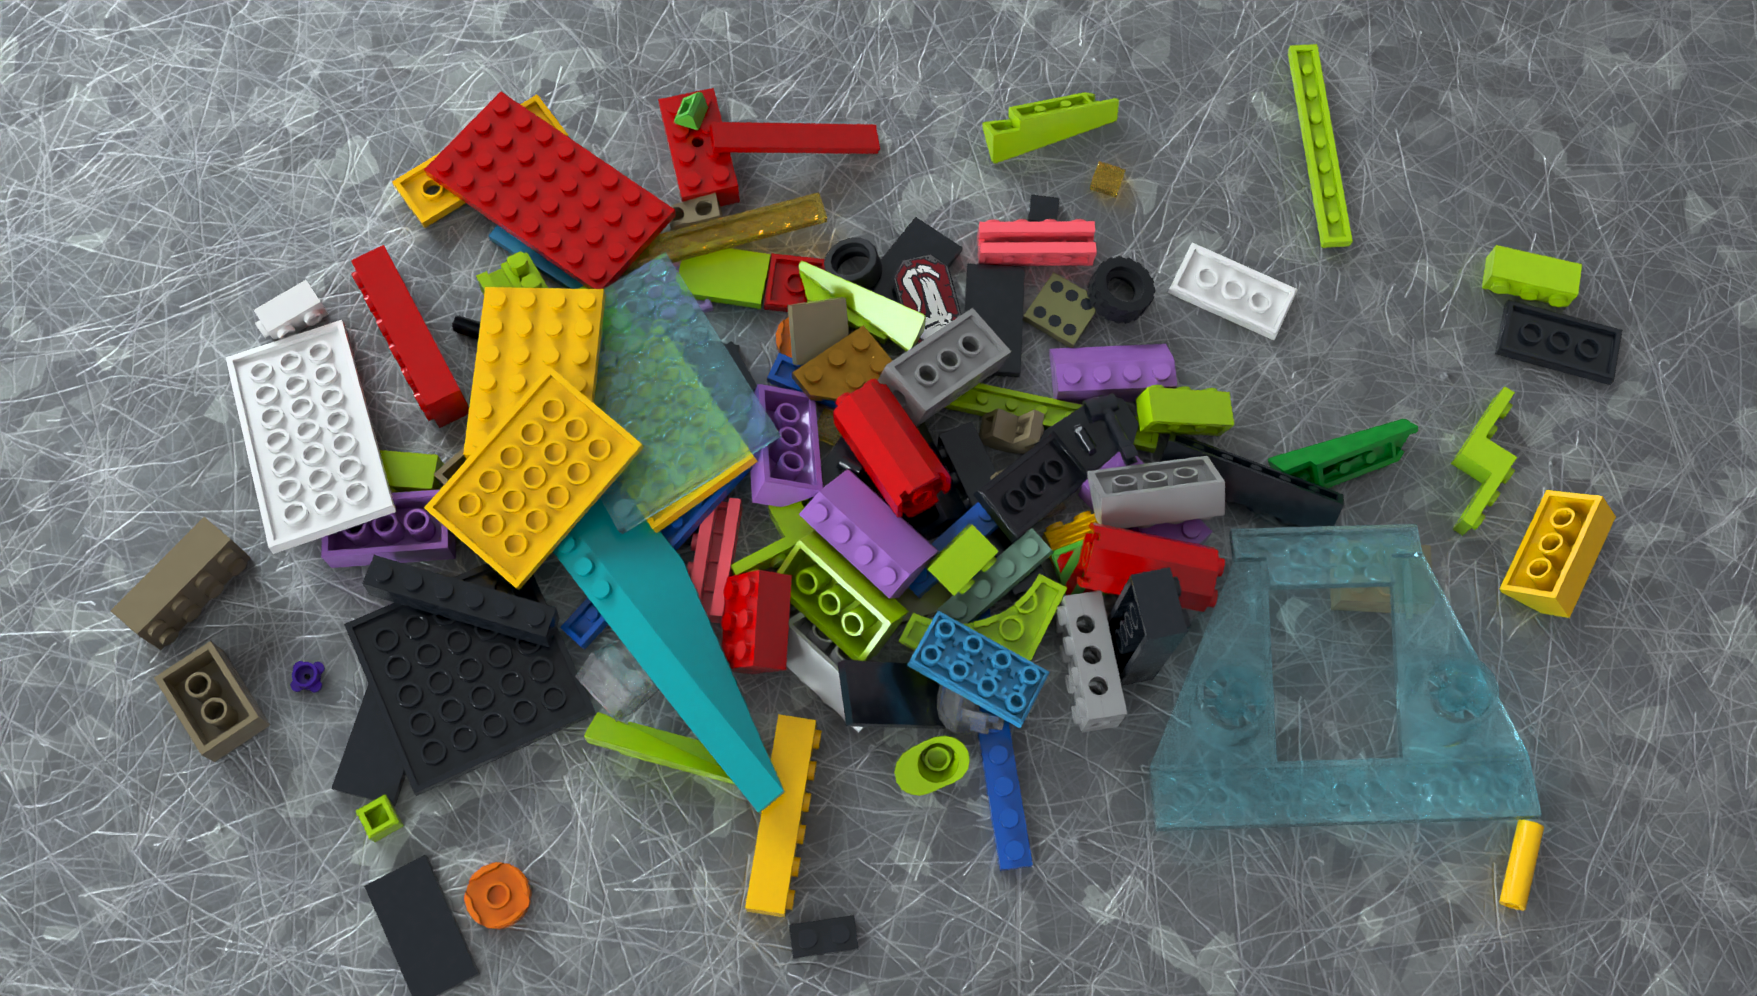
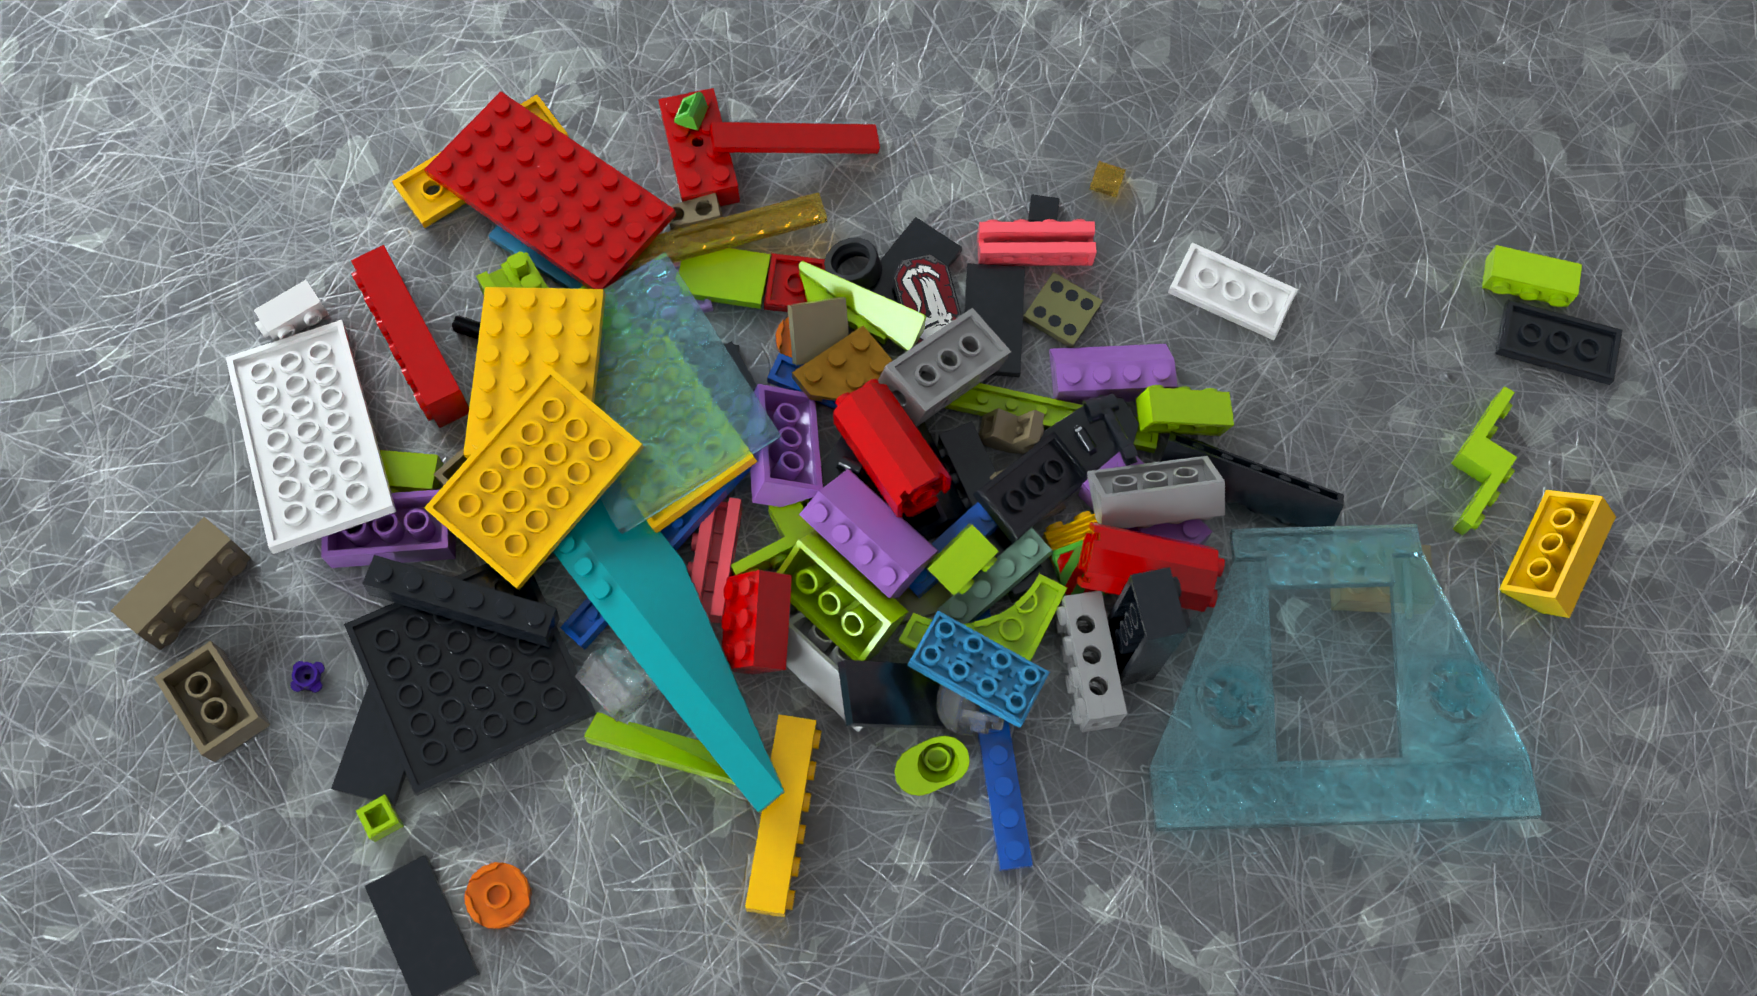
(823, 937): black plate -> none
(826, 429): clear yellow tile -> none
(1045, 123): lime wedge -> none
(1132, 274): black tyre -> none
(1319, 146): lime plate -> none
(1348, 455): green wedge -> none
(1521, 865): yellow piece -> none

